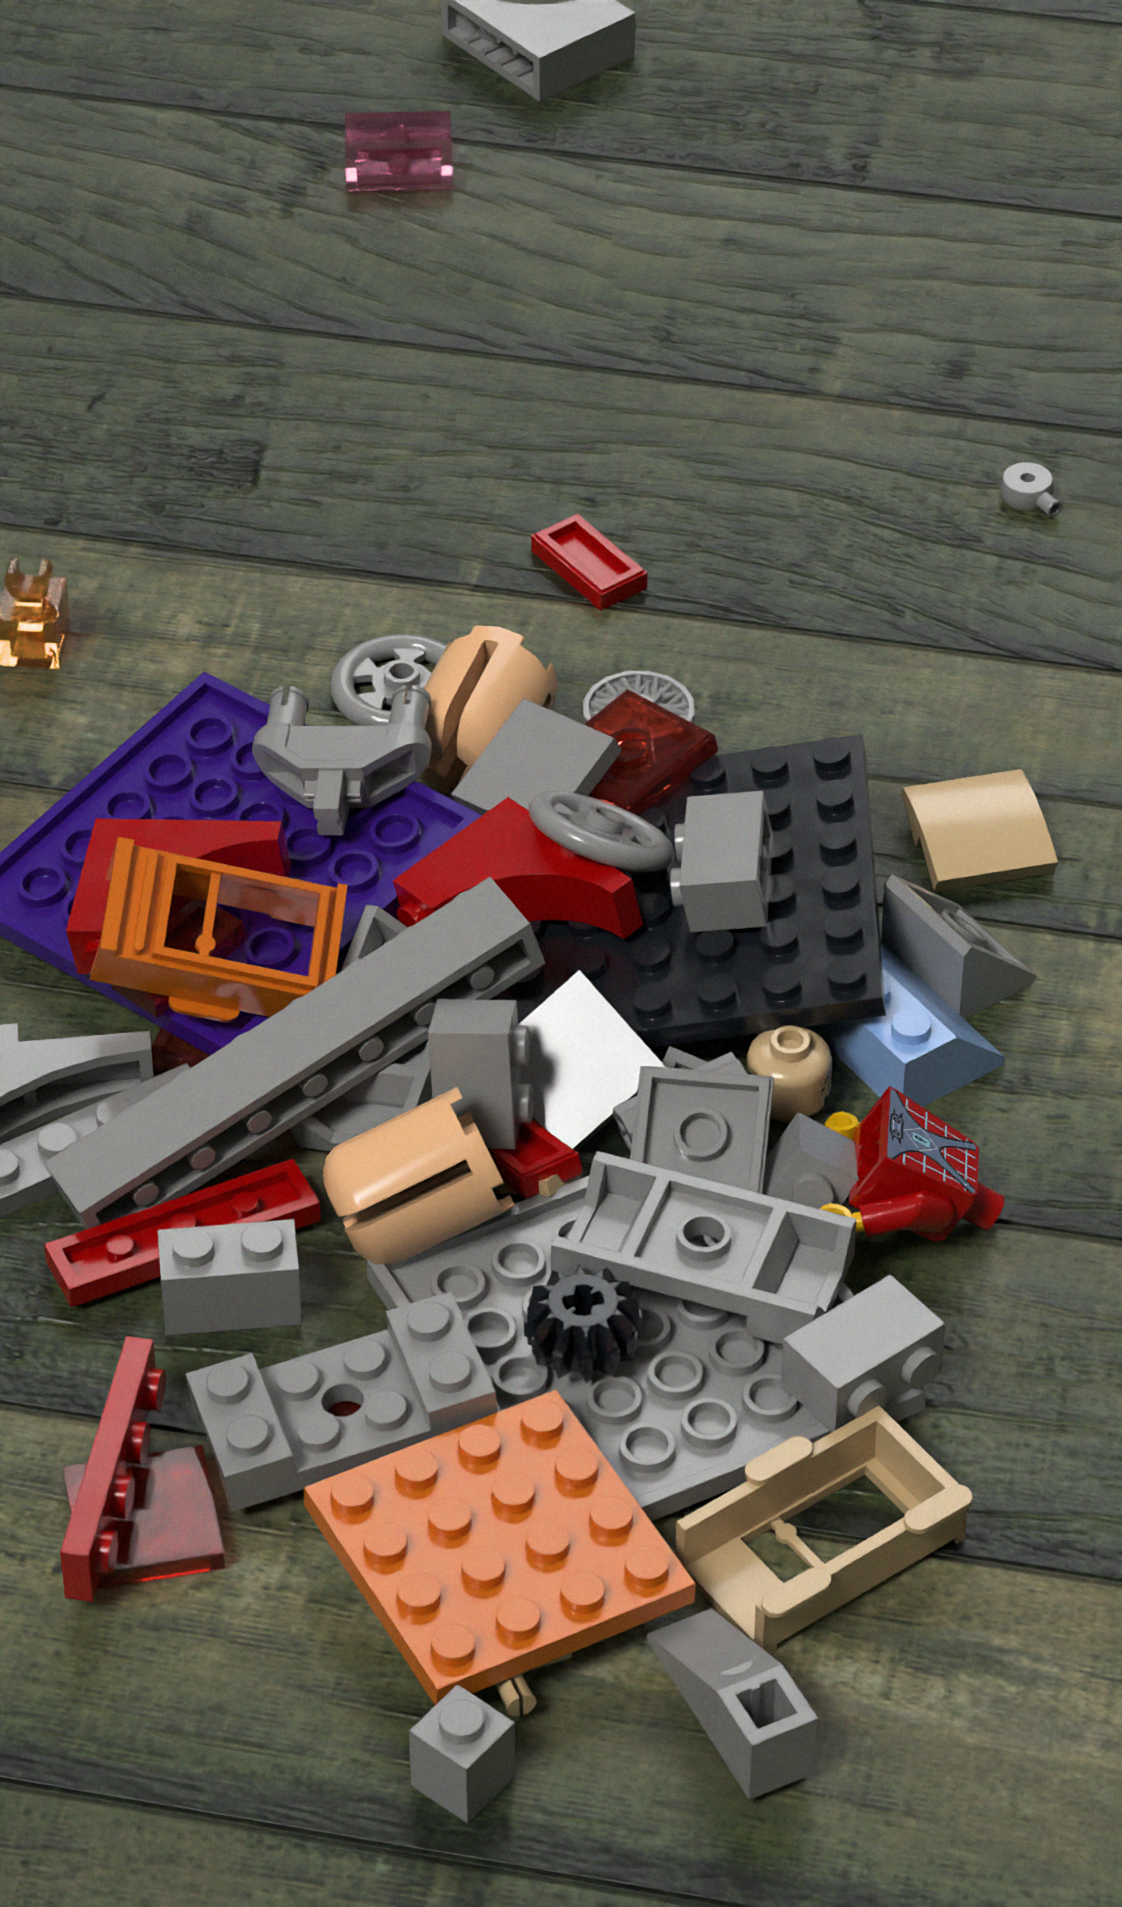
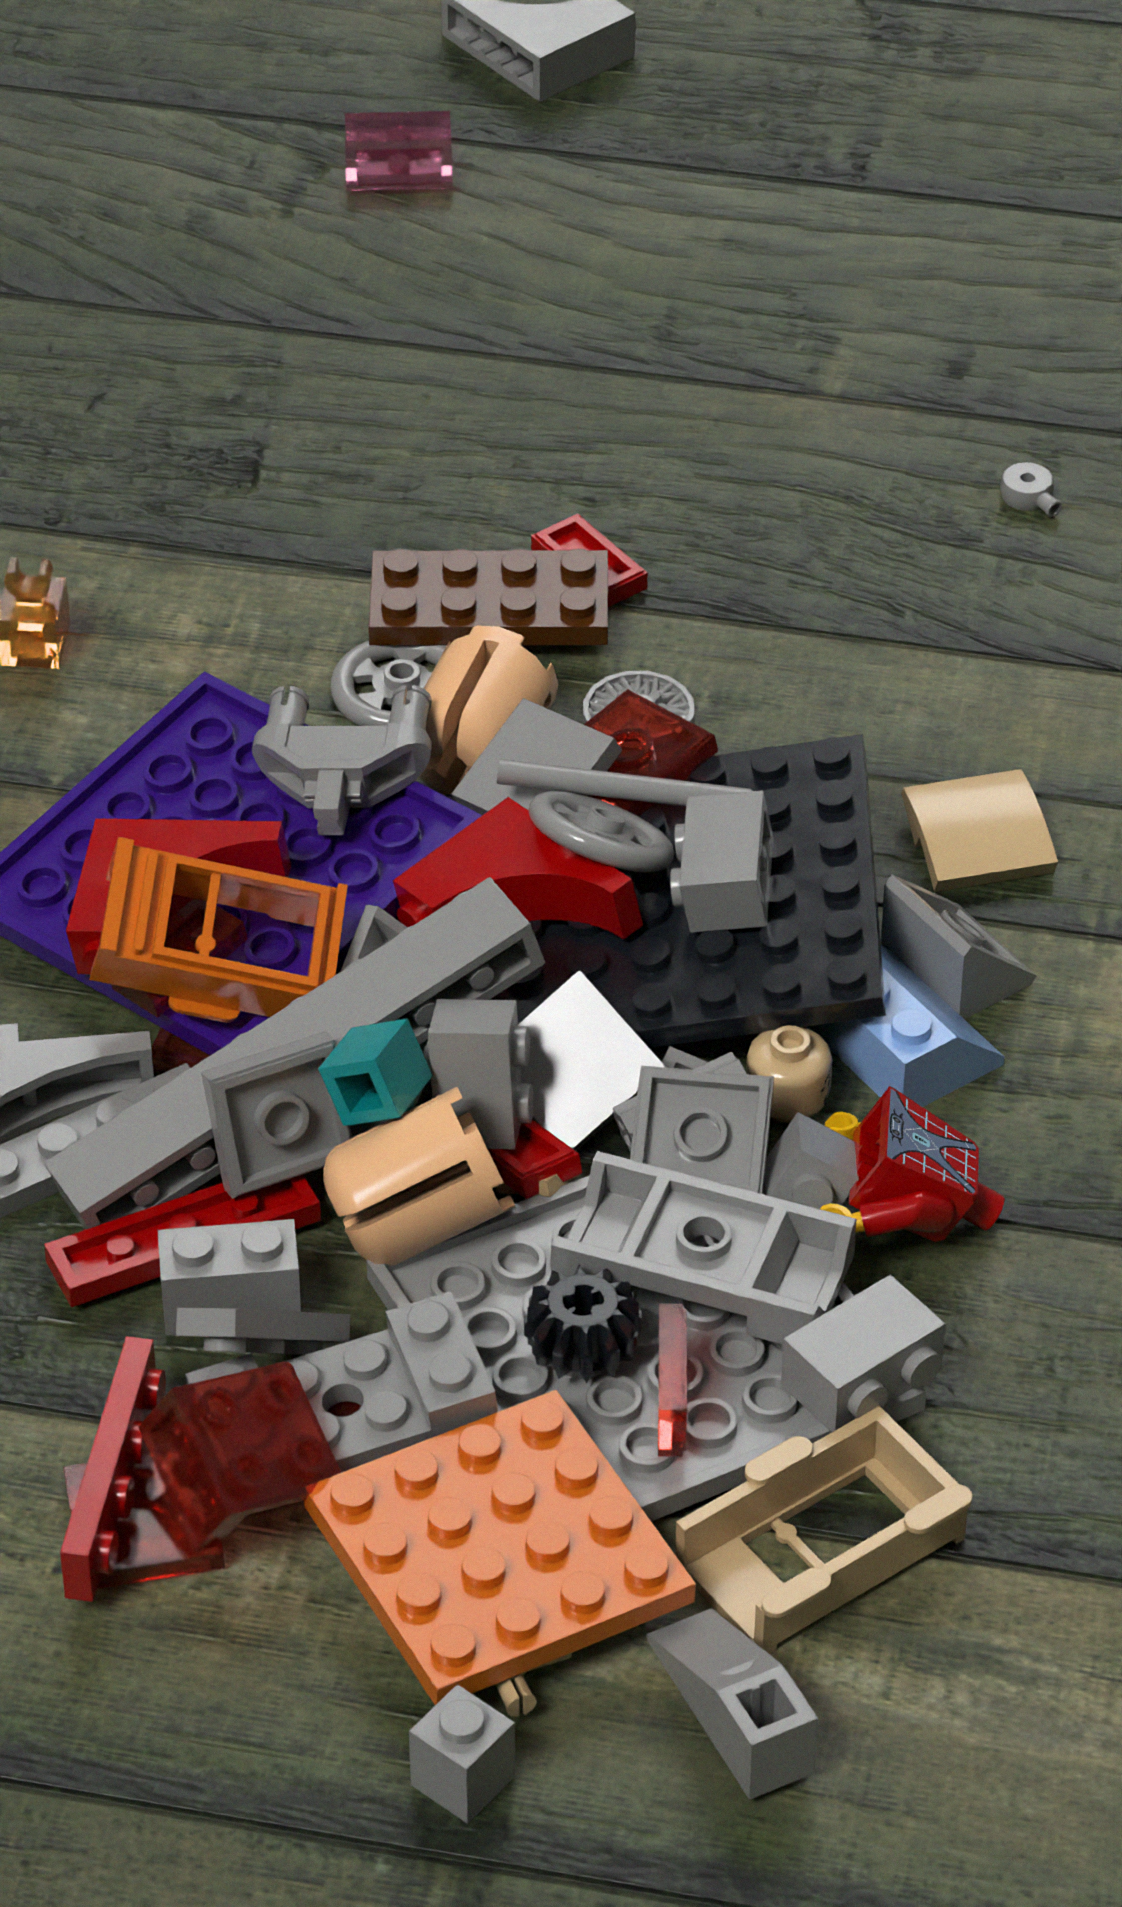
(236, 1449): none -> clear red bracket
(262, 1329): none -> light grey plate
(273, 1115): none -> light grey tile
(375, 1072): none -> teal brick
(444, 594): none -> plate
(605, 783): none -> light grey bar
(672, 1380): none -> clear red tile

